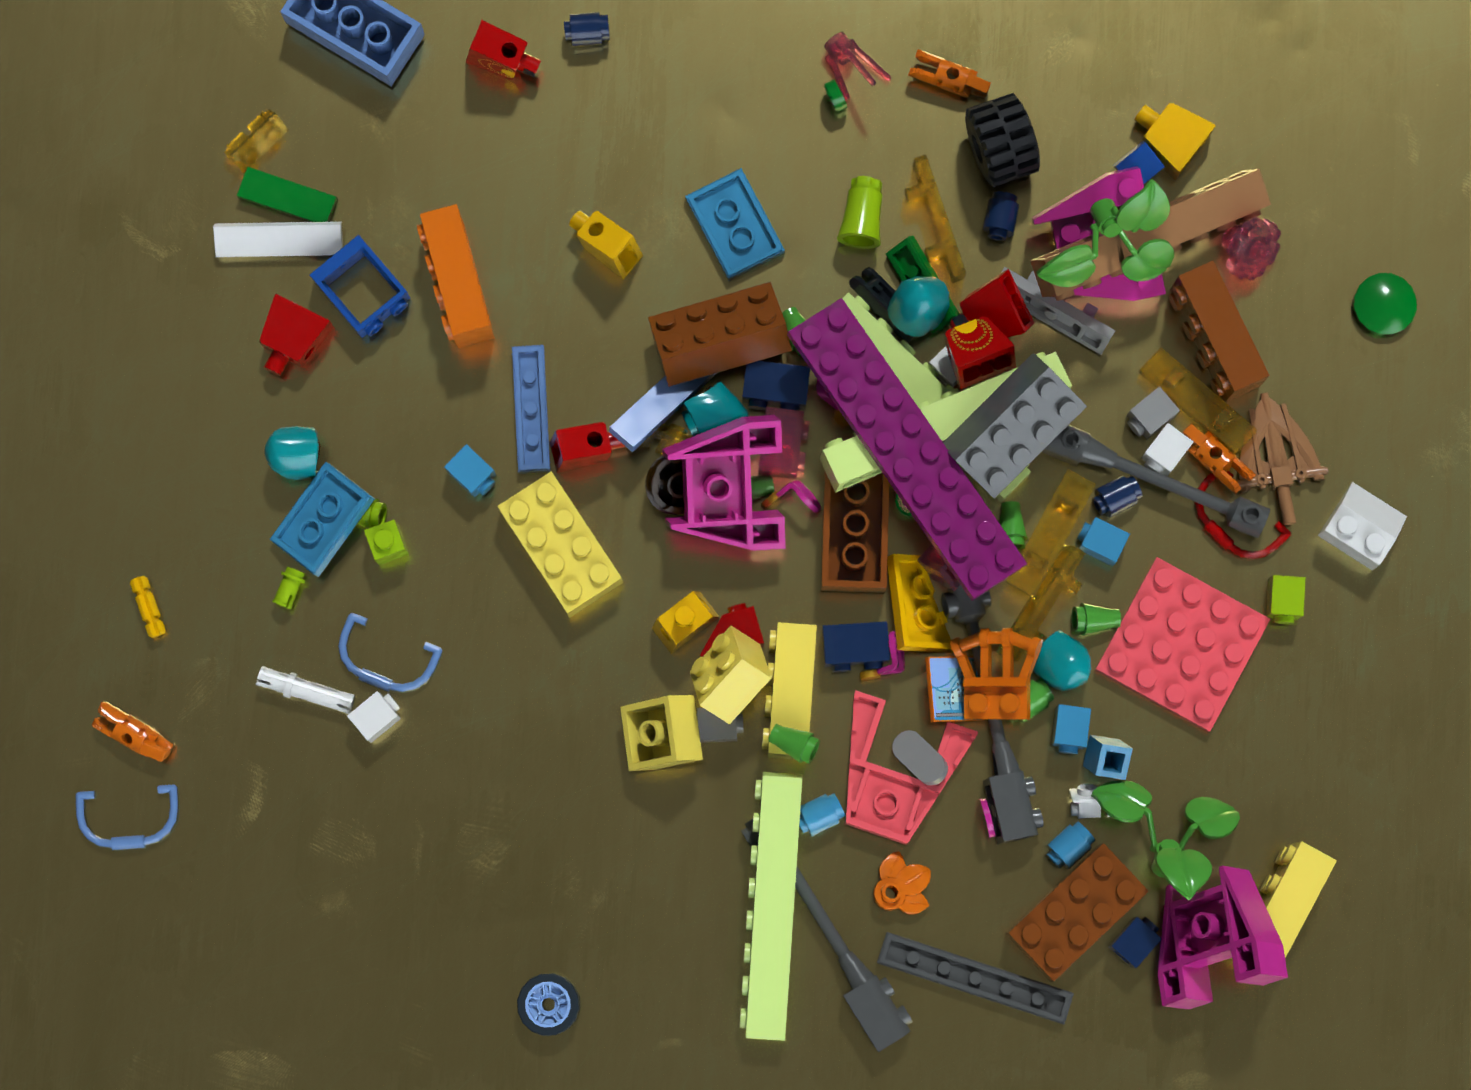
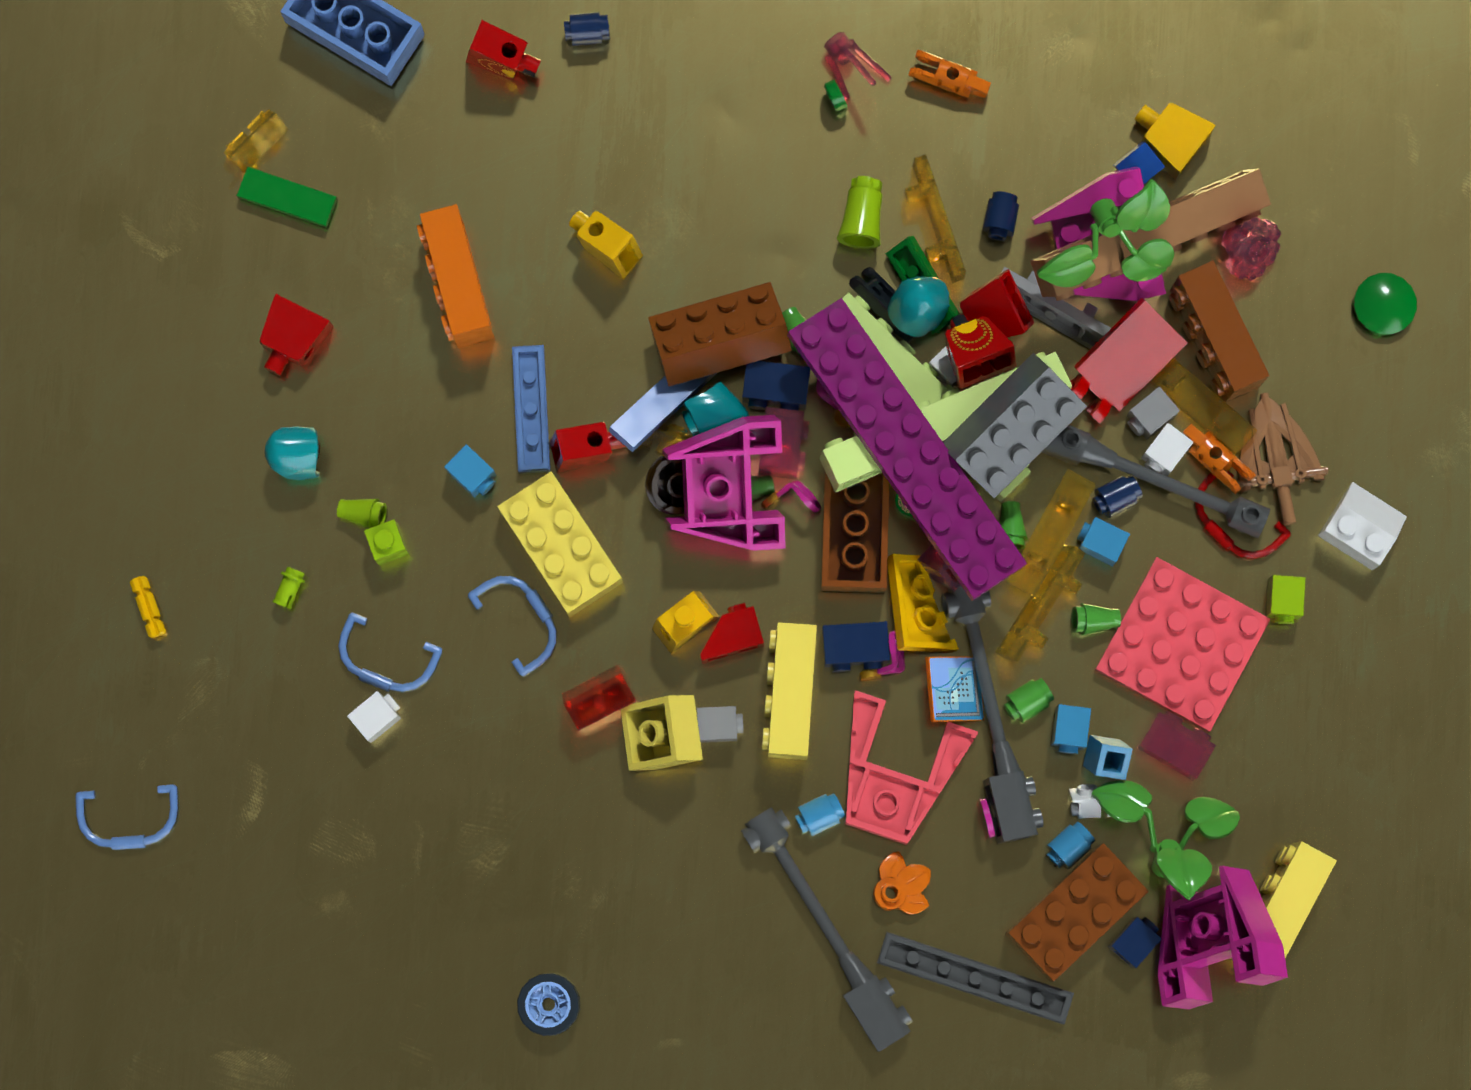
(131, 732): orange hinge -> none
(277, 239): white tile -> none
(297, 687): white pin -> none
(322, 519): dark azure tile -> none
(339, 264): blue window -> none
(539, 607): none -> medium blue piece
(598, 697): none -> clear red brick
(730, 674): light yellow brick -> none
(734, 224): dark azure tile -> none
(773, 905): yellowish green brick -> none
(796, 743): bright green cone -> none
(920, 757): light grey tile -> none
(996, 696): orange plate -> none
(1002, 140): black wheel -> none
(1063, 662): teal piece -> none
(1126, 359): none -> tile
(1176, 745): none -> clear pink brick

